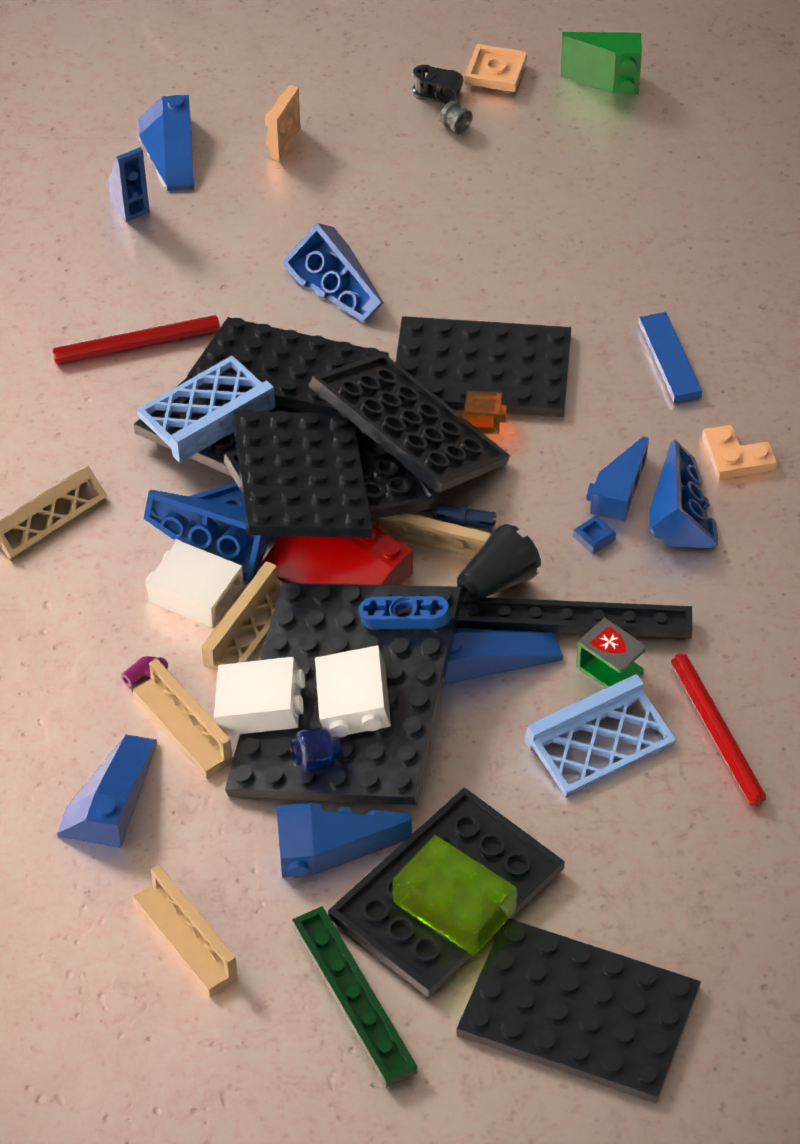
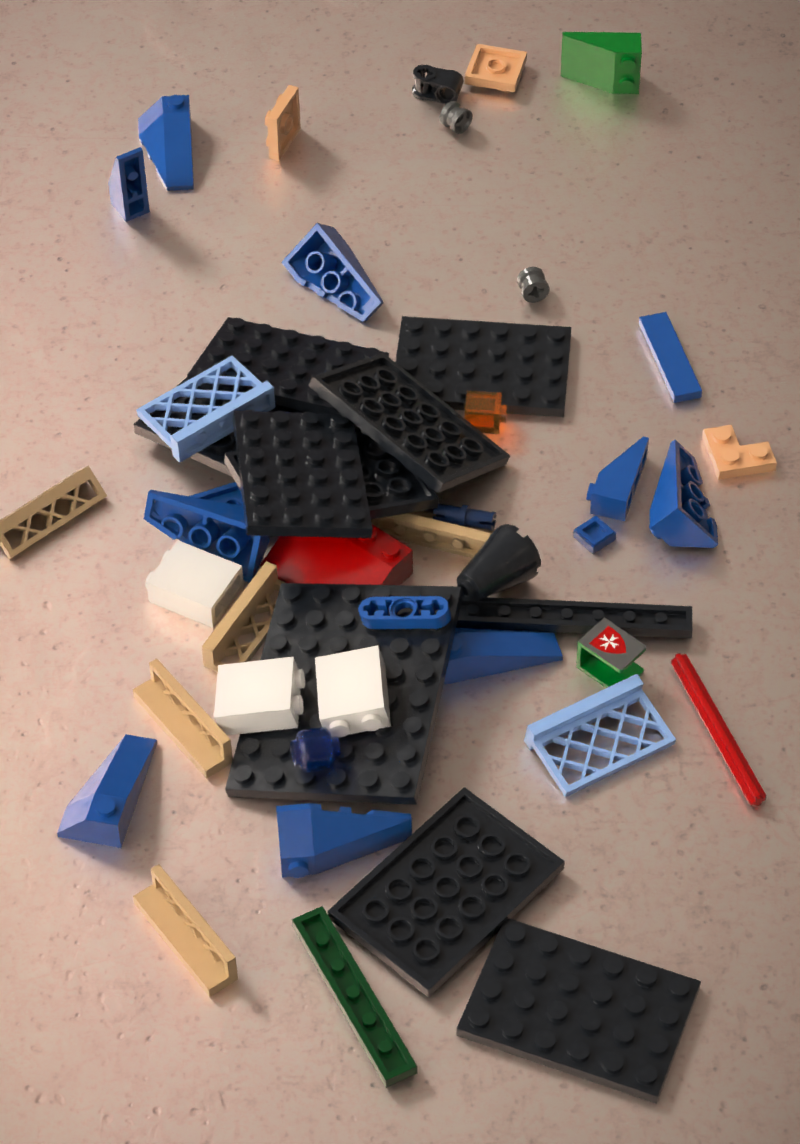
(135, 339): red axle -> none
(140, 669): magenta arm -> none
(454, 895): clear neon green brick -> none
(533, 284): none -> dark grey wheel

